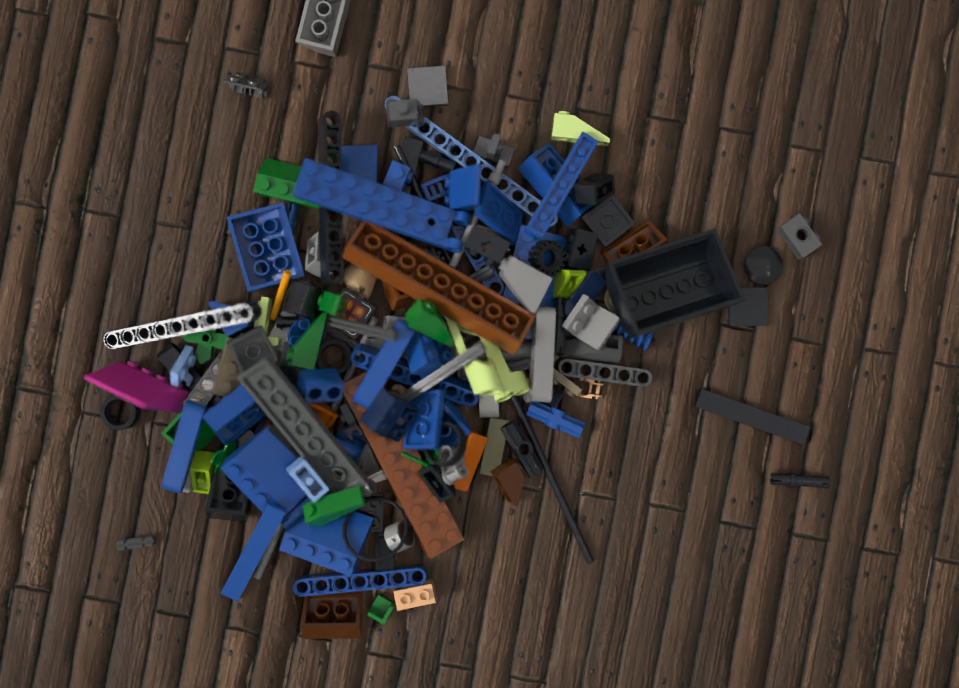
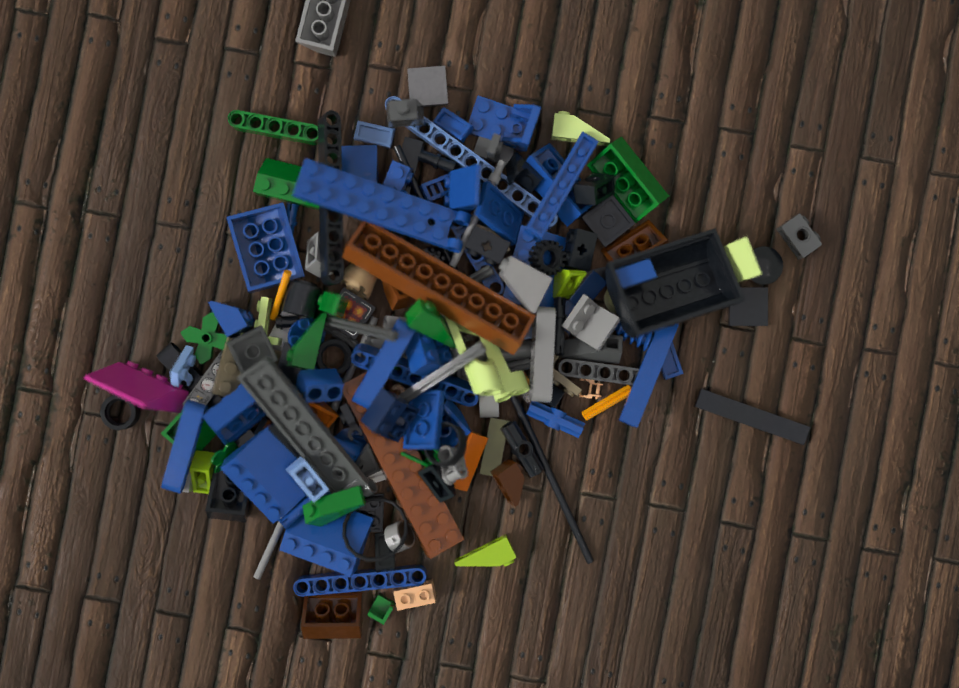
(137, 542): dark grey axle -> none
(173, 328): beam -> none
(241, 84): dark grey hinge -> none
(253, 551): blue tile -> none
(267, 122): none -> green beam
(374, 134): none -> medium blue tile
(453, 124): none -> blue tile
(493, 553): none -> lime slope
(512, 123): none -> blue bracket
(520, 170): none -> black slope
(606, 403): none -> light orange axle
(634, 184): none -> green slope
(636, 273): none -> blue tile
(647, 376): none -> blue tile
(671, 365): none -> blue tile
(742, 259): none -> yellowish green slope
(800, 480): black pin -> none

